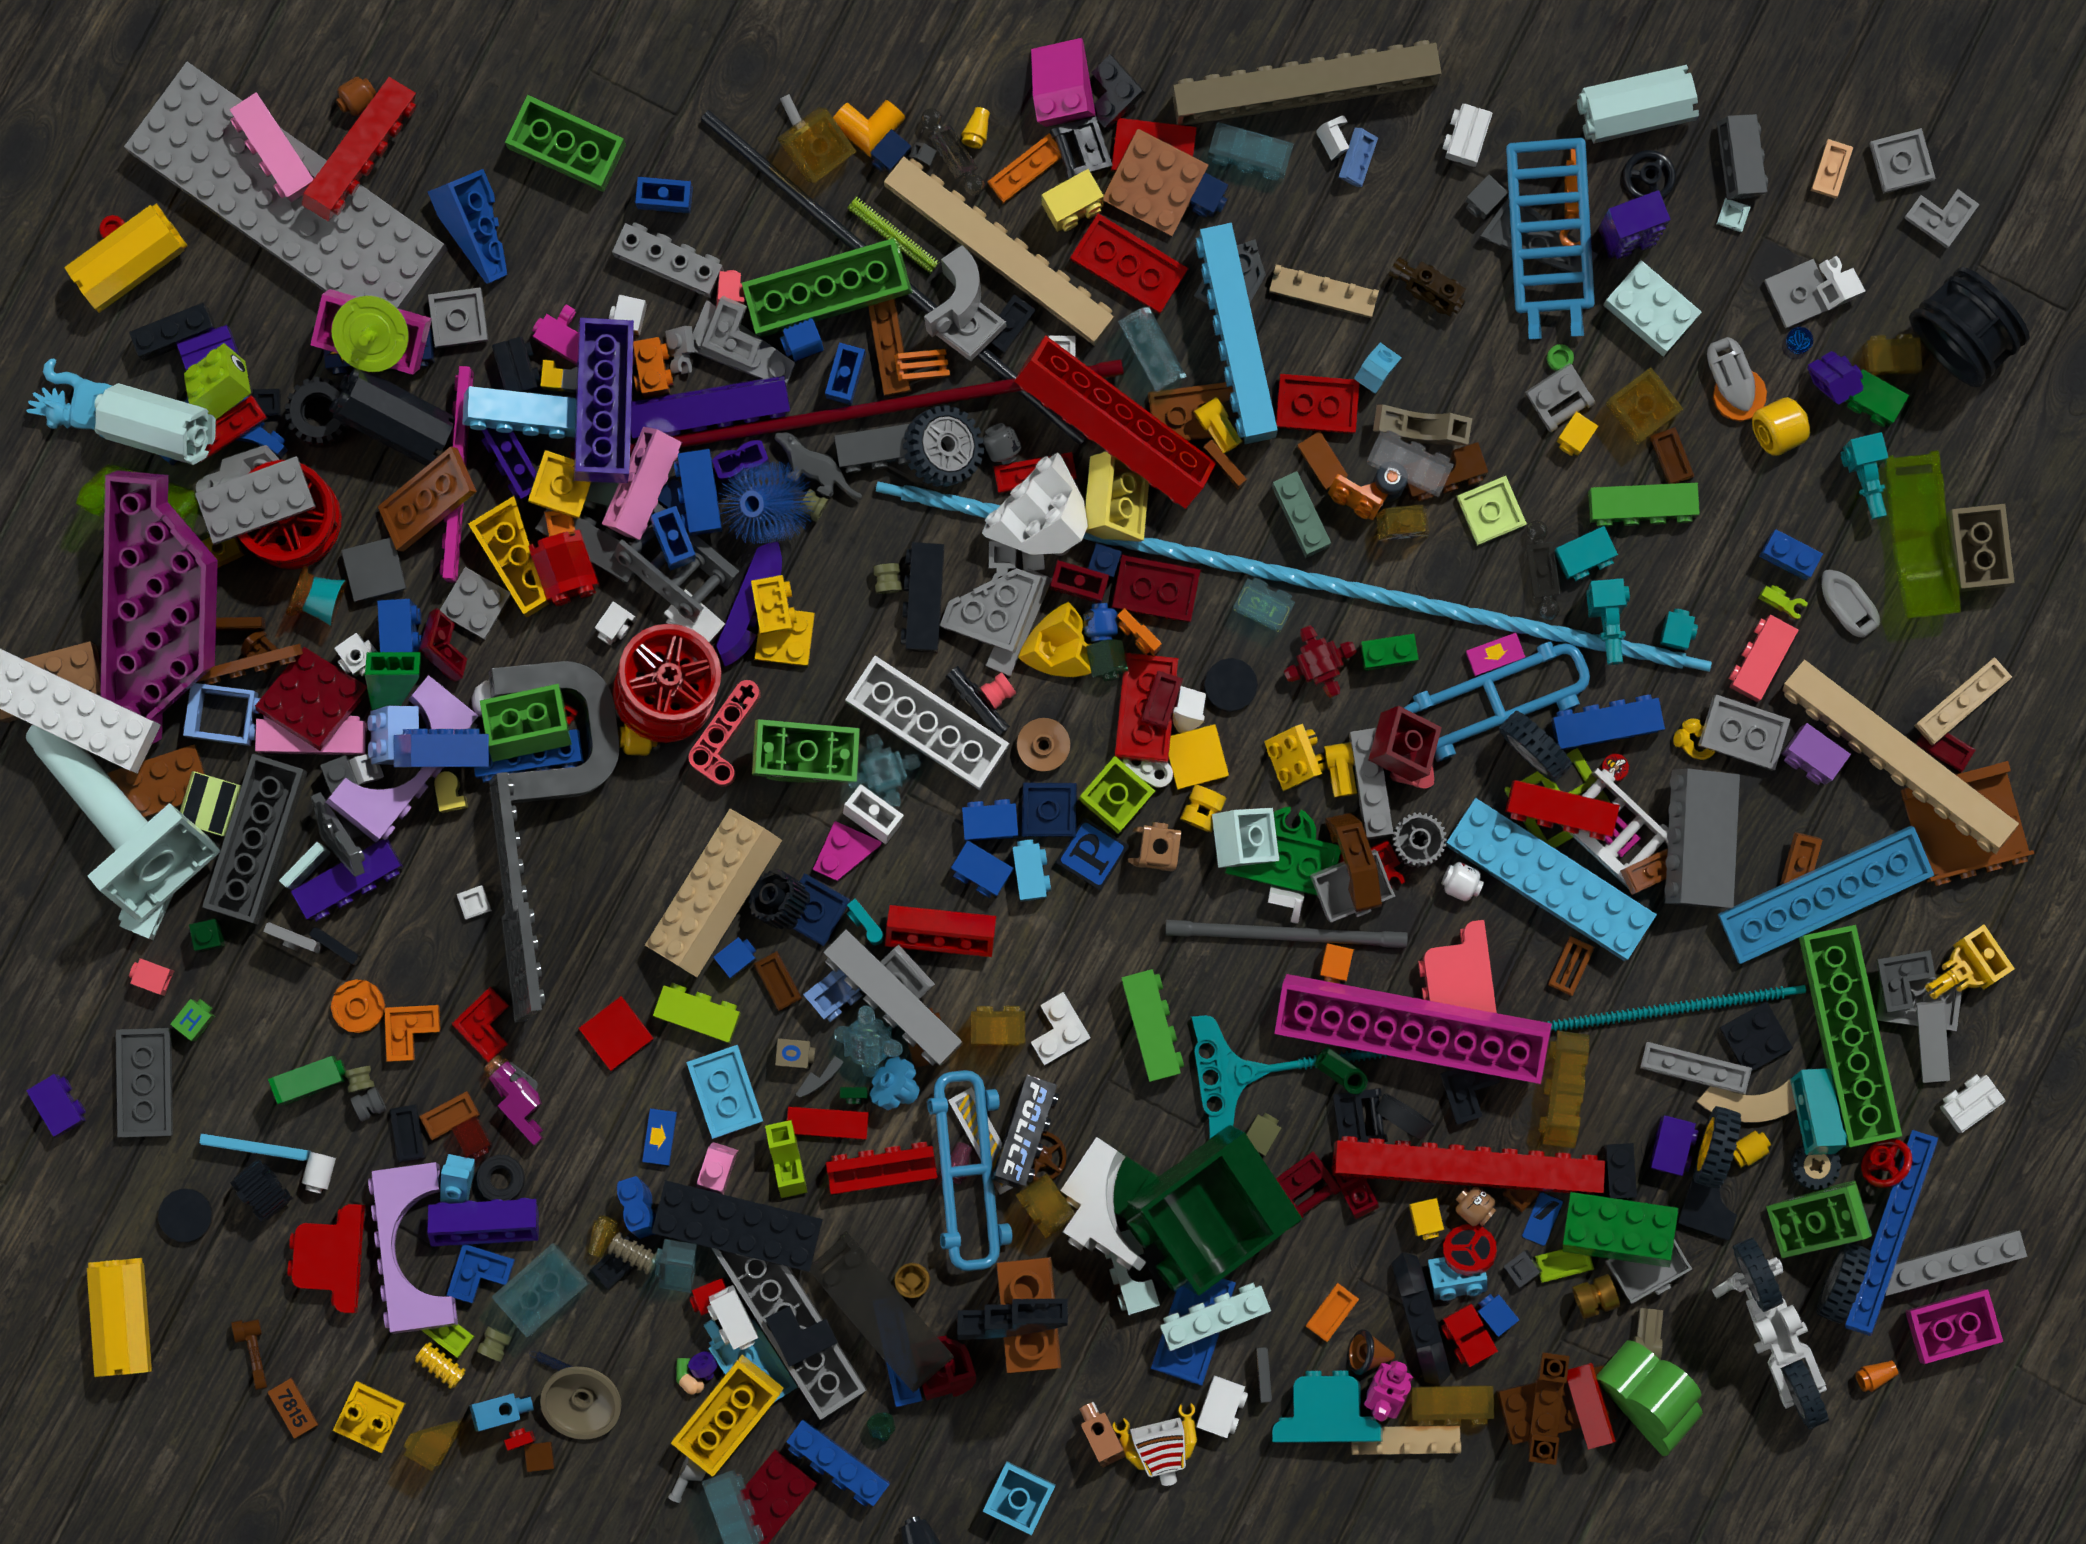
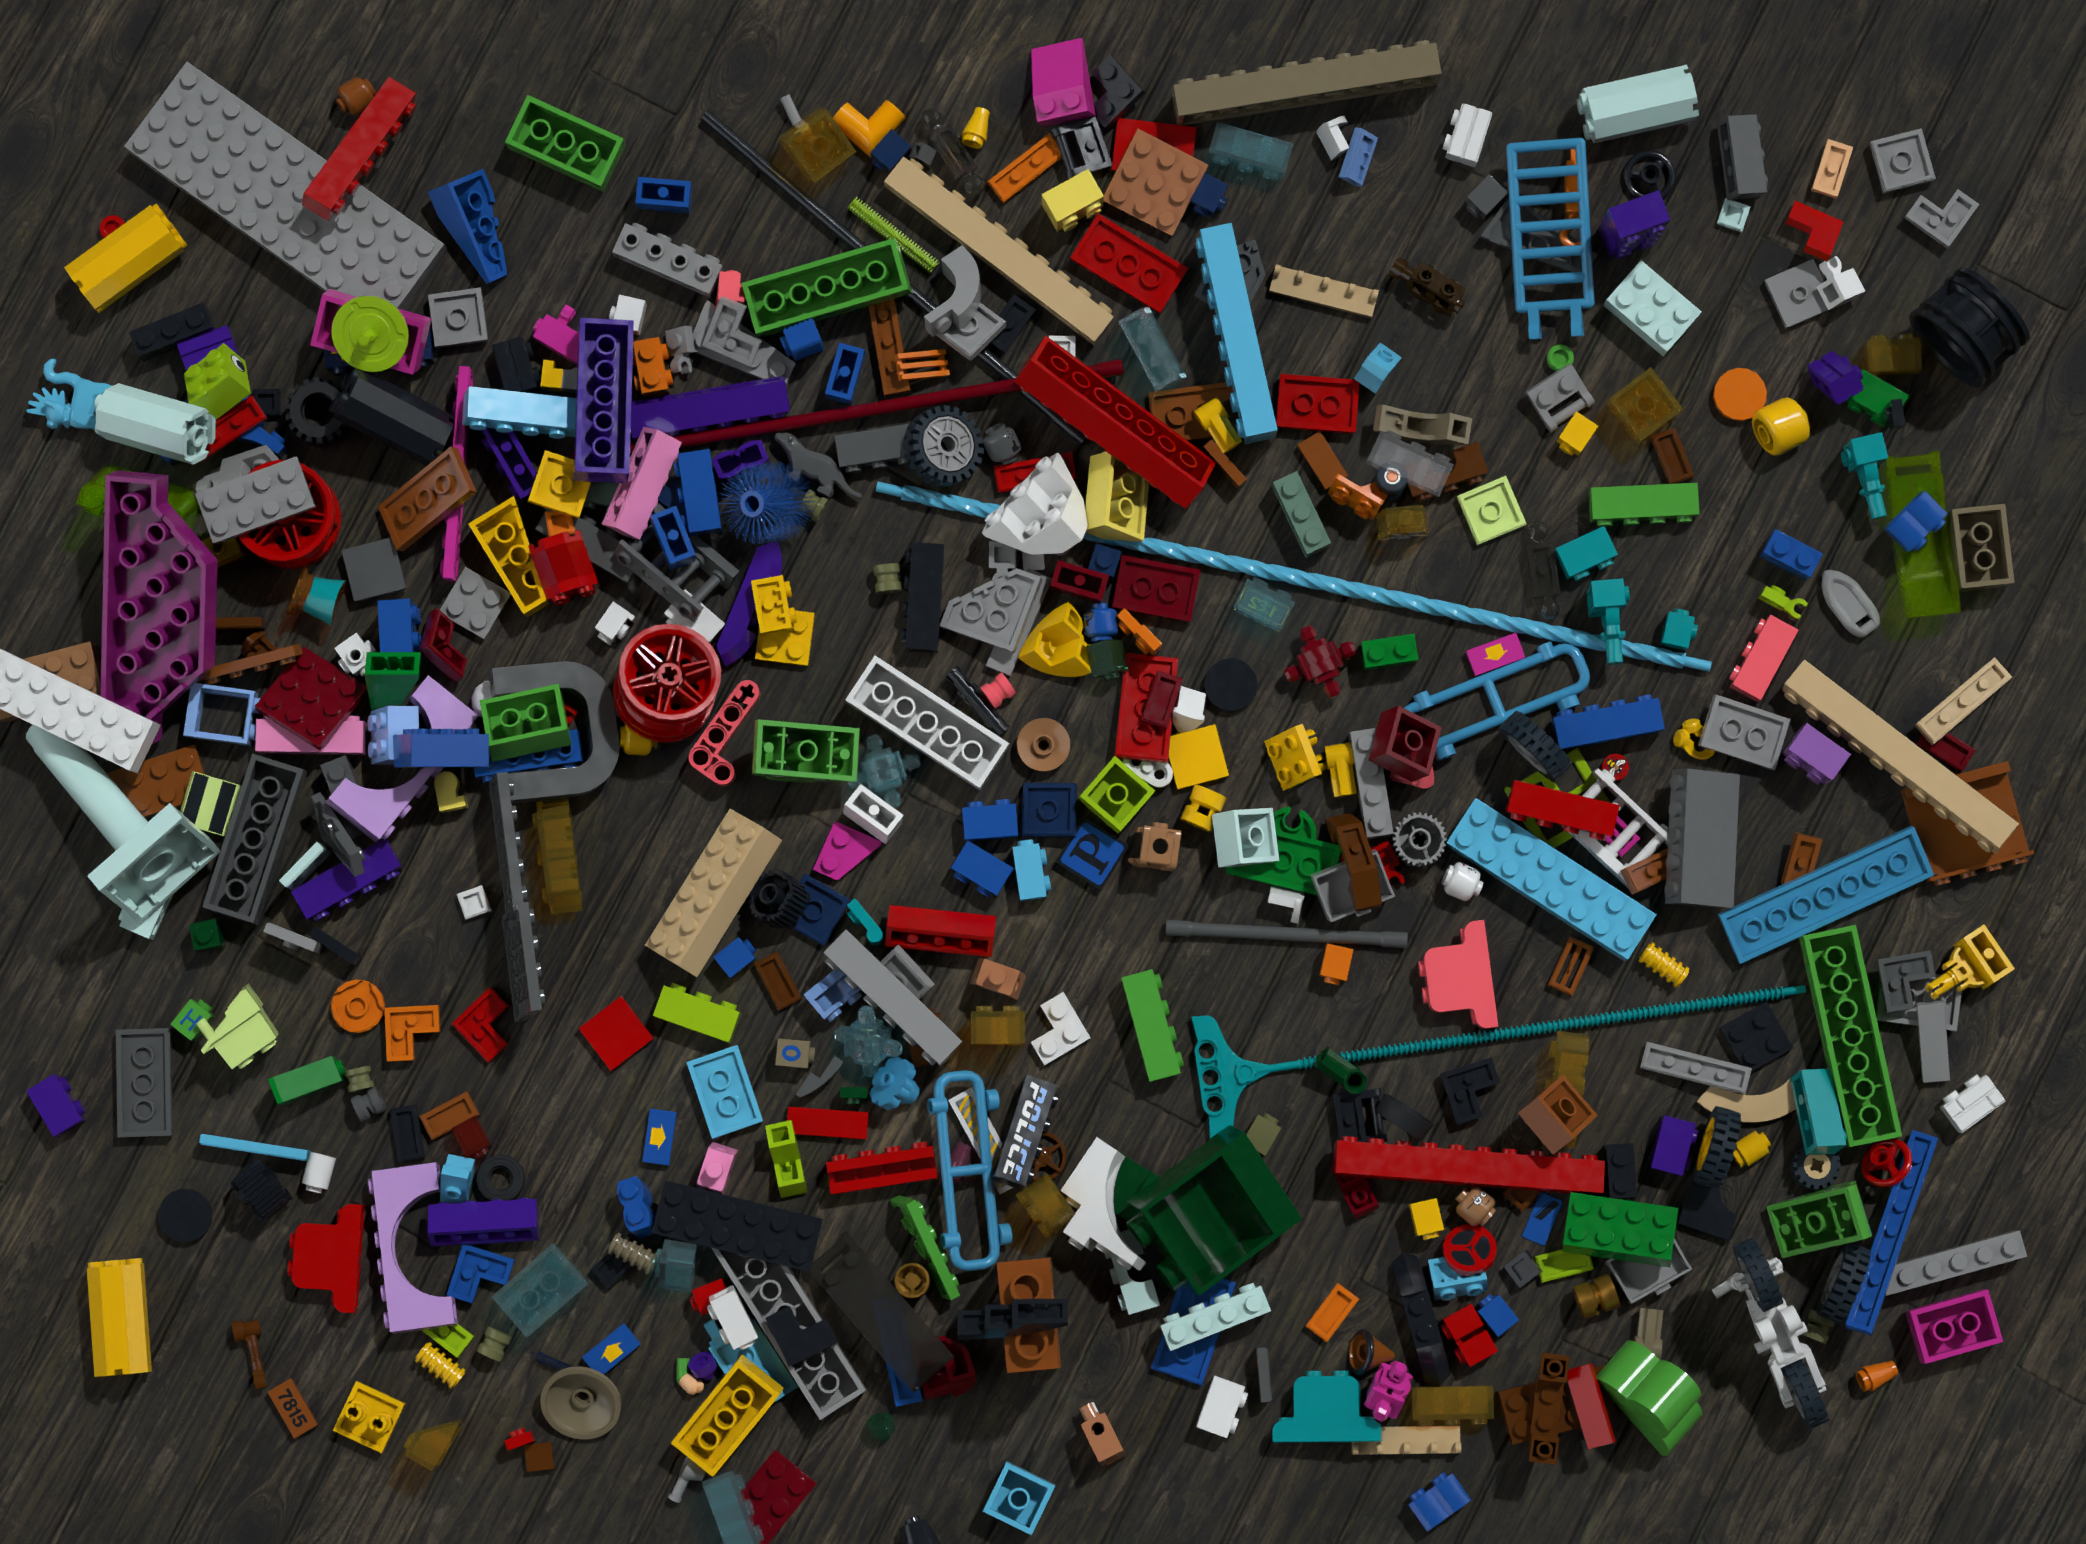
(151, 976): coral brick -> none
(241, 1031): none -> yellowish green piece
(272, 146): bright pink brick -> none
(364, 770): white plate -> none
(487, 1413): dark azure torso -> none
(520, 1095): magenta plate -> none
(558, 856): none -> clear yellow brick
(602, 1234): clear yellow cone -> none
(612, 1349): none -> blue tile
(838, 1462): blue brick -> none
(926, 1245): none -> bright green wing
(998, 978): none -> nougat torso
(1160, 1446): torso -> none
(1304, 1175): dark red plate -> none
(1413, 1028): dark pink brick -> none
(1438, 1501): none -> blue brick
(1557, 1114): none -> dark orange slope
(1664, 964): none -> yellow piece
(1732, 373): light grey piece -> none
(1799, 340): clear blue tile -> none
(1818, 1327): none -> olive wheel
(1821, 227): none -> red tile
(1894, 414): none -> black plate
(1916, 521): none -> blue brick

